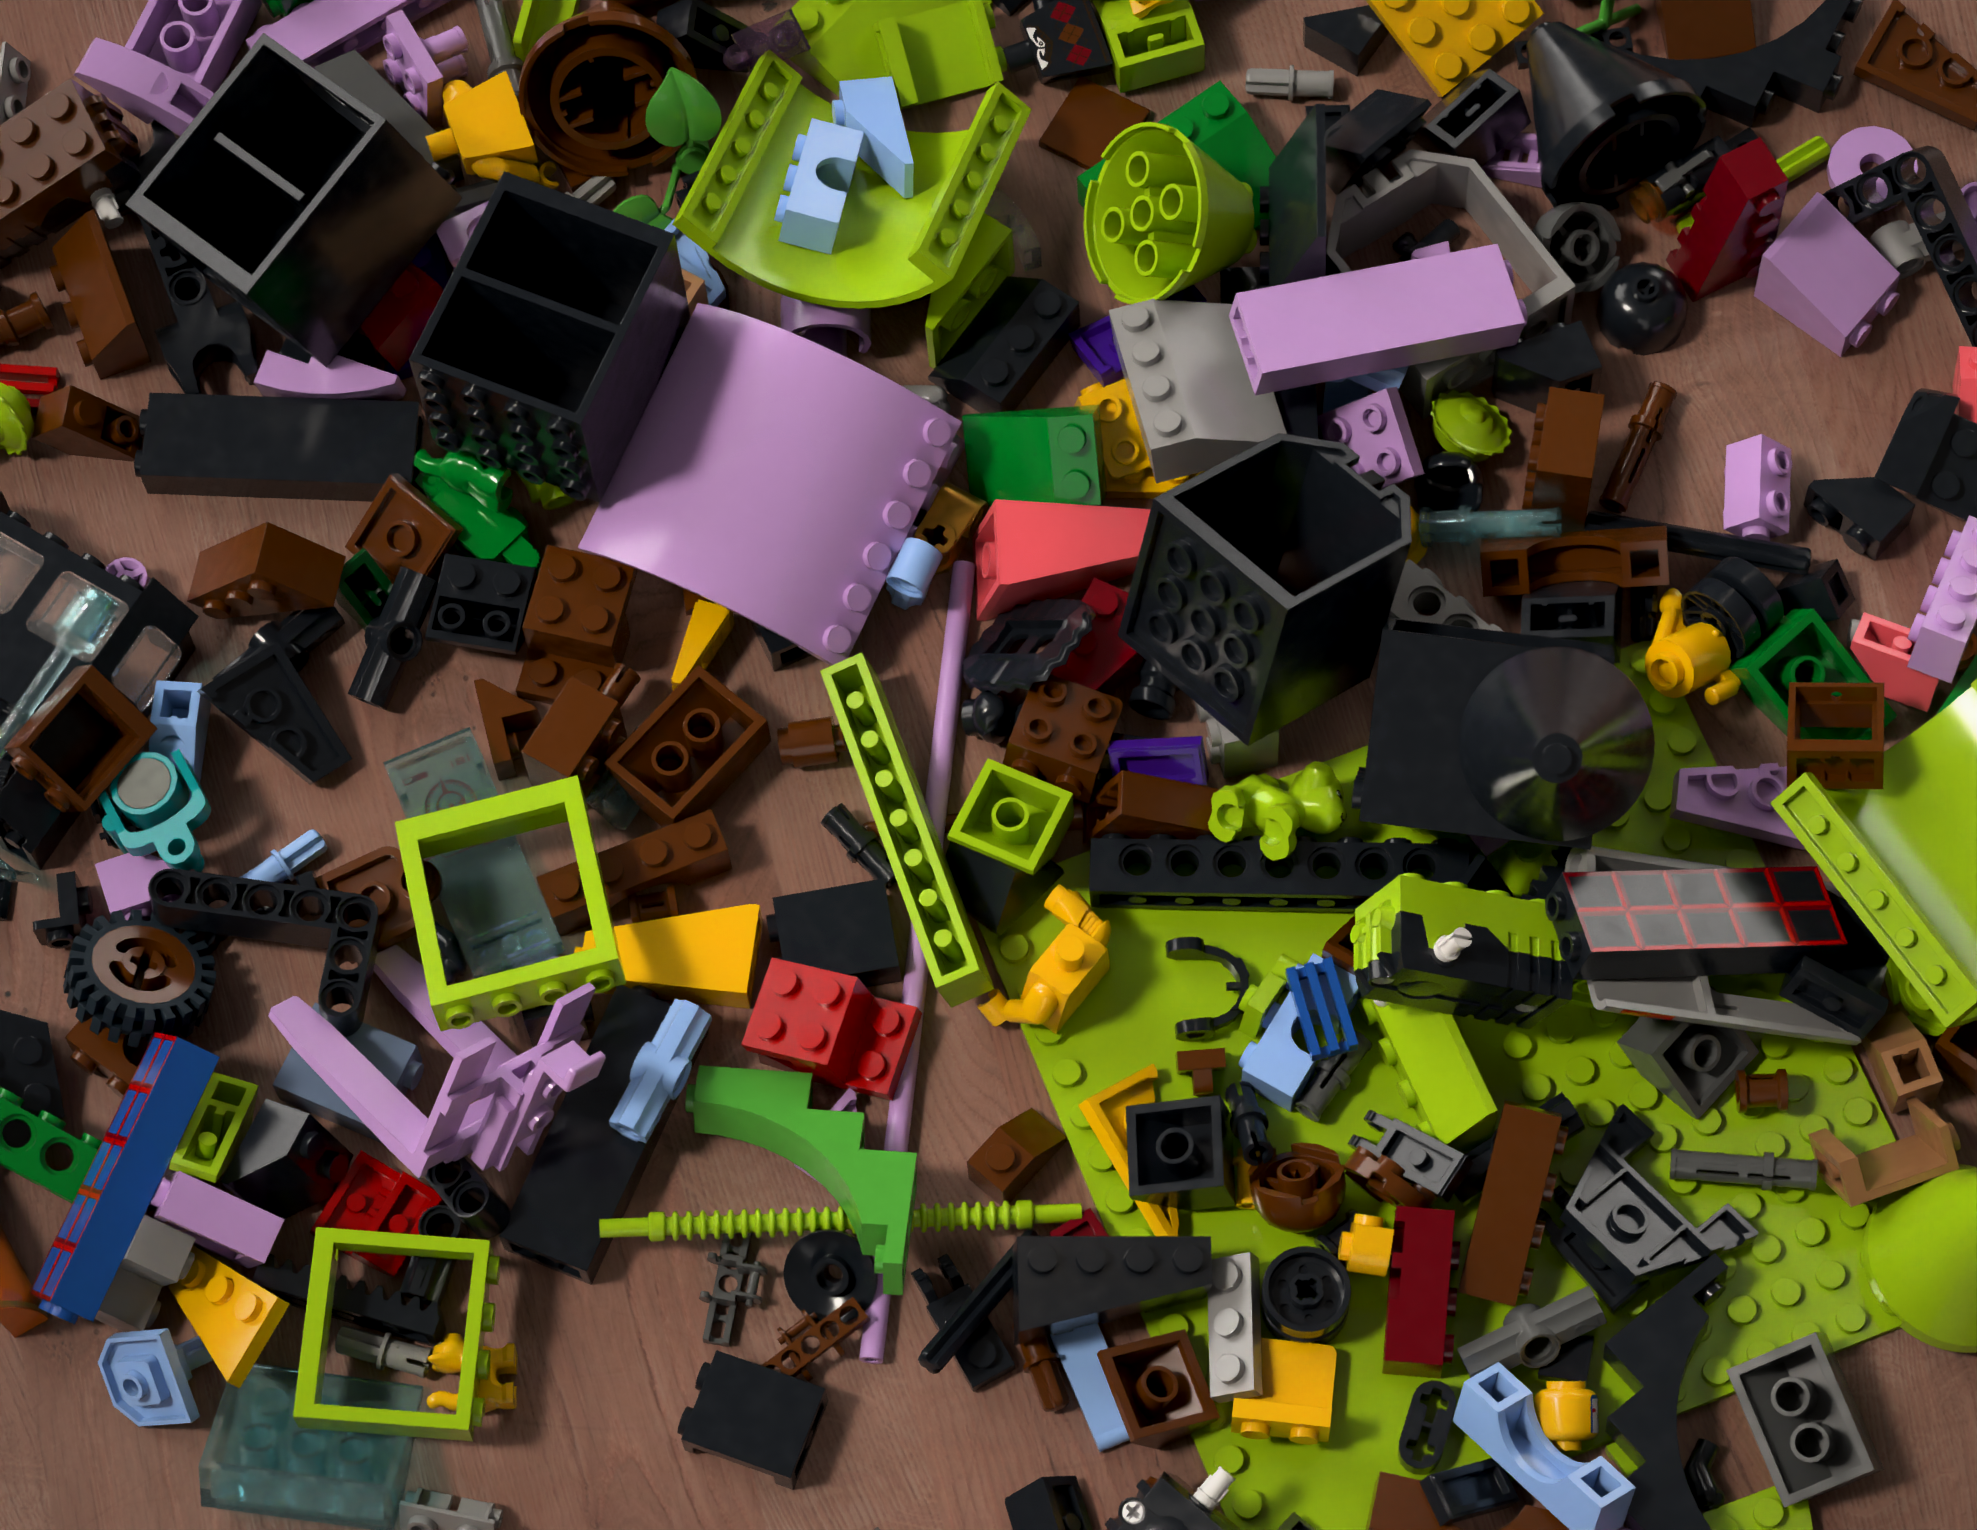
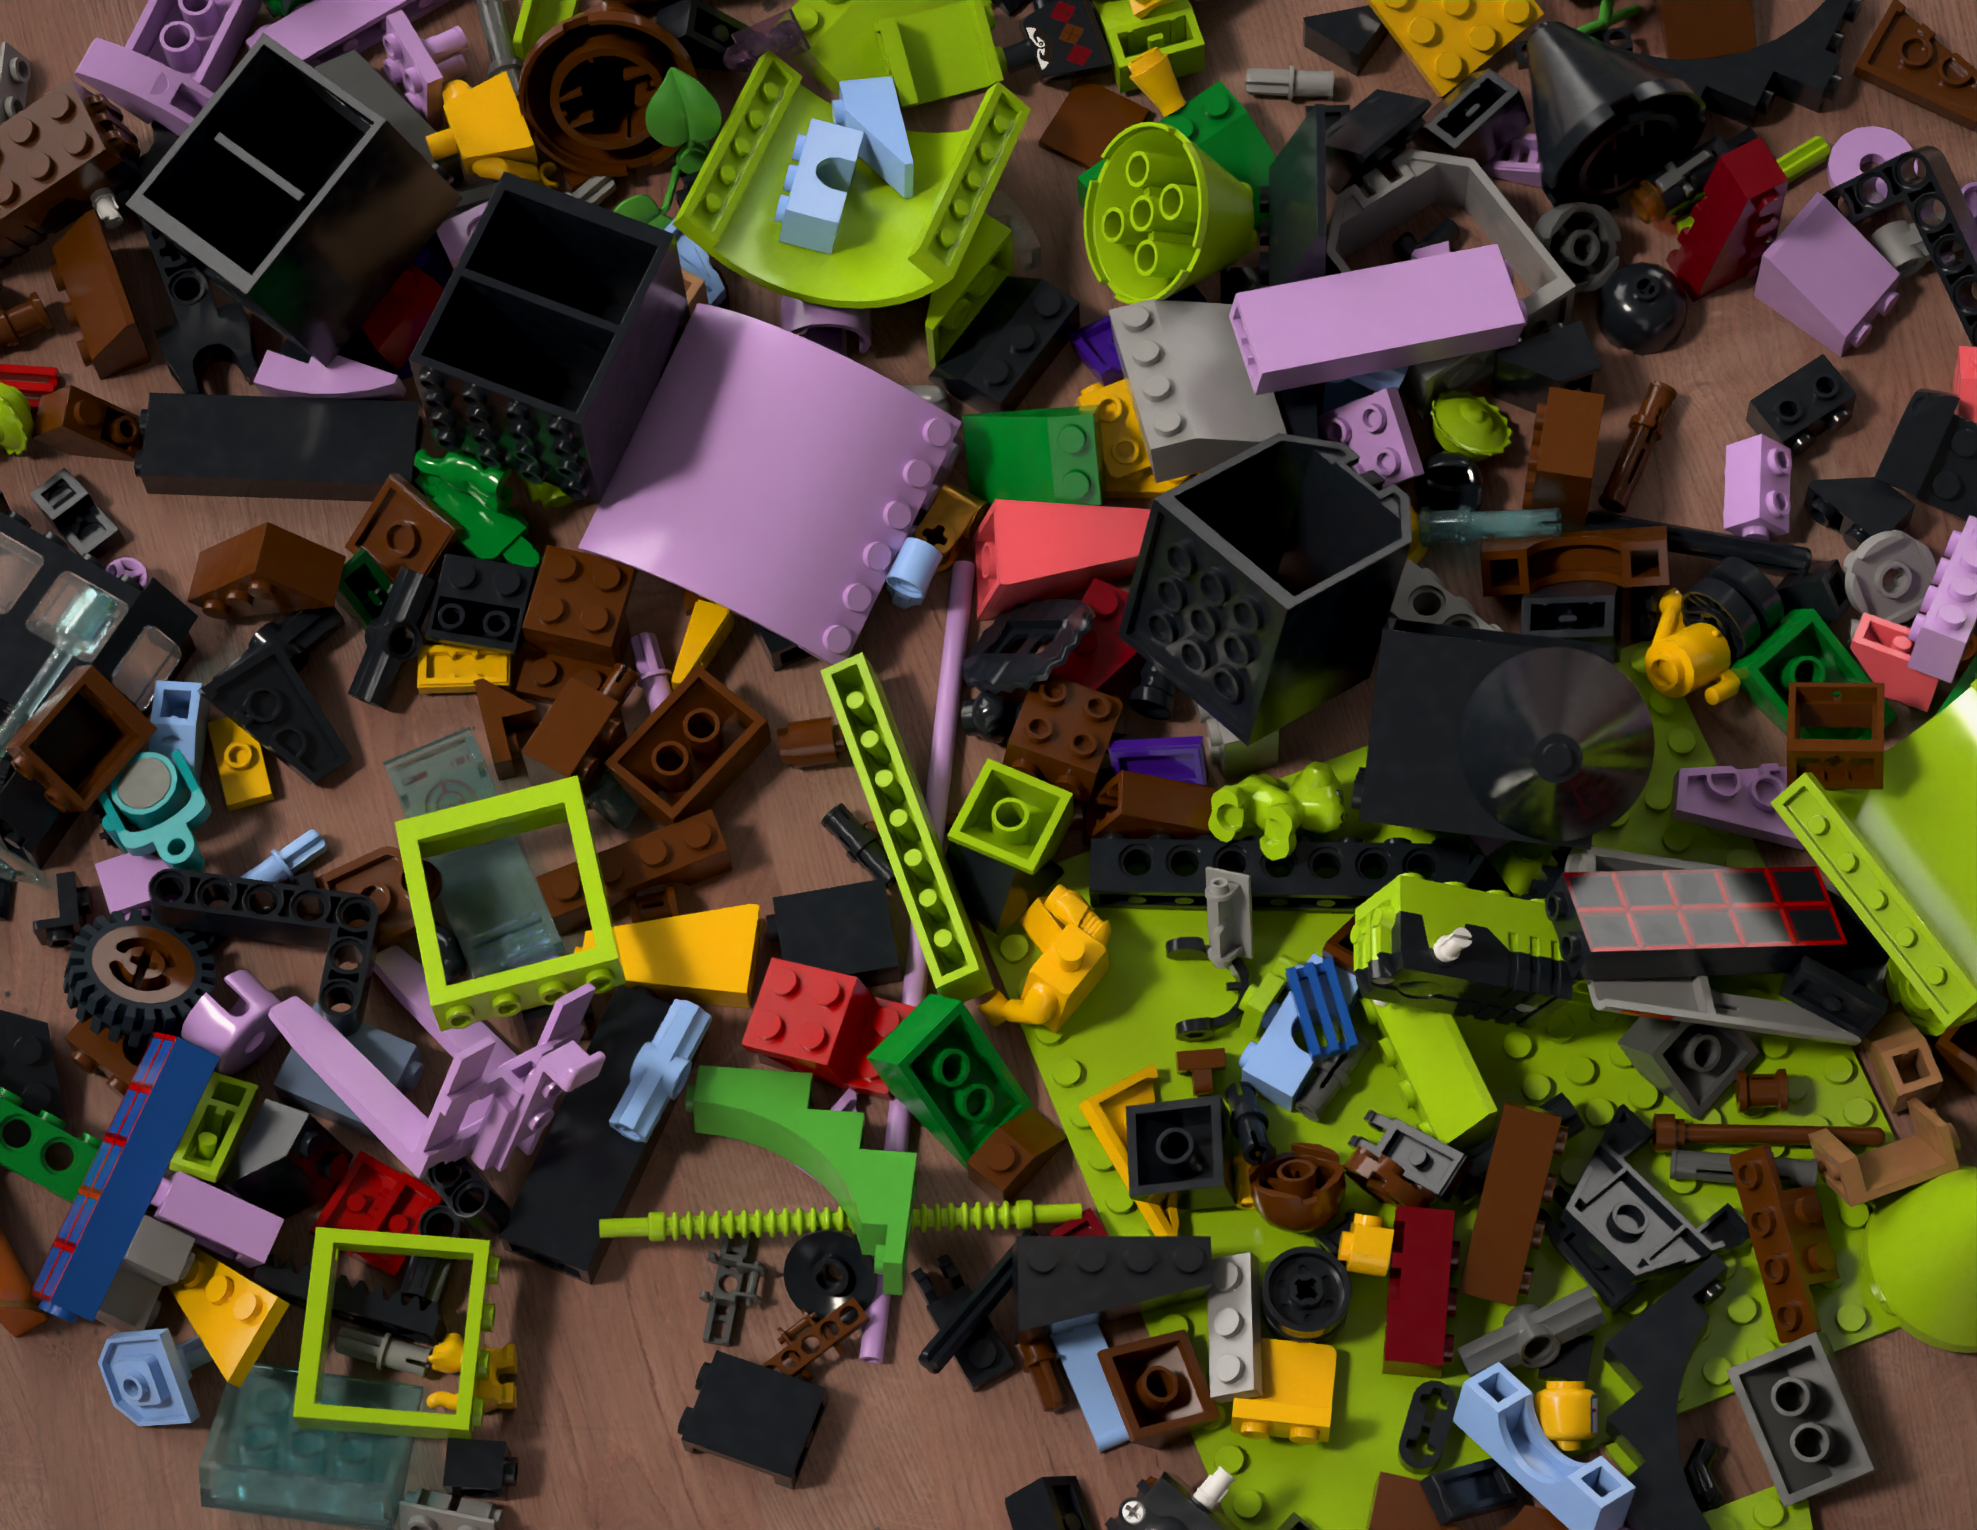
(76, 515): none -> black slope
(235, 1035): none -> lavender piece
(239, 765): none -> yellow plate
(454, 669): none -> yellow plate
(479, 1469): none -> black brick
(651, 669): none -> lavender axle
(949, 1075): none -> green slope
(1041, 924): none -> yellow slope
(1156, 79): none -> yellow cone
(1228, 916): none -> light grey hinge
(1674, 1133): none -> reddish brown piece
(1787, 1241): none -> reddish brown bracket
(1803, 406): none -> black brick
(1873, 559): none -> light grey plate

